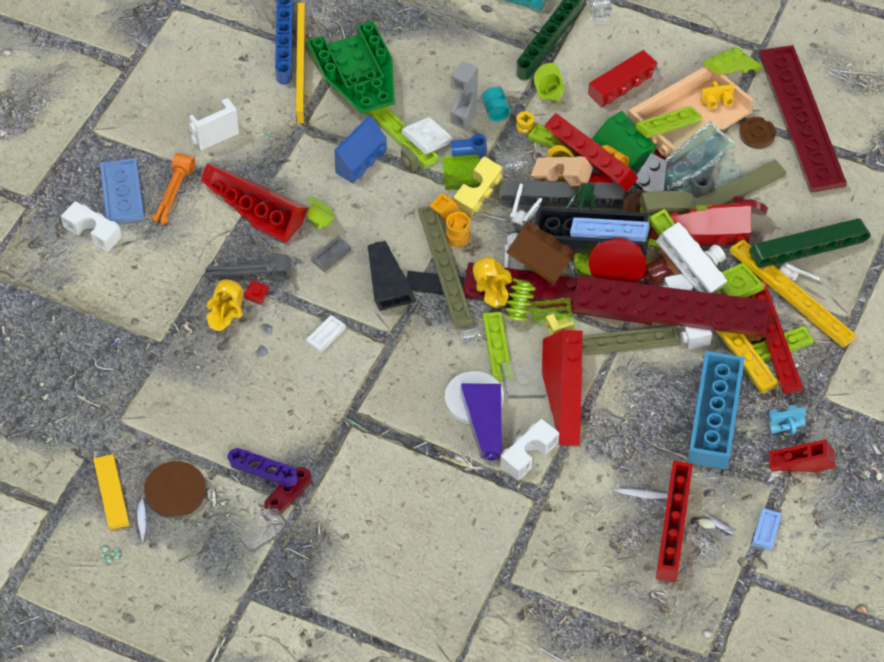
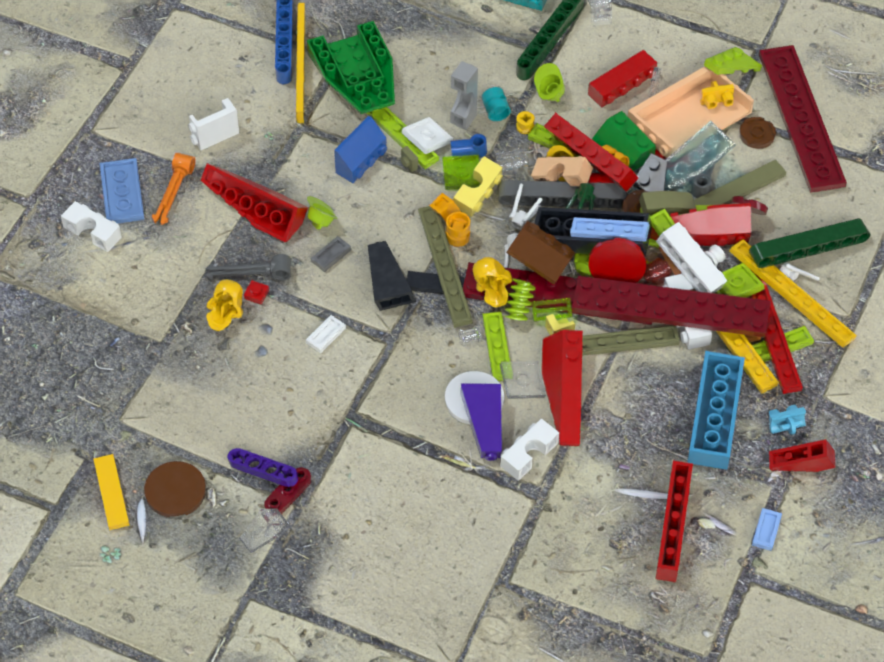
(668, 121): lime tile -> none

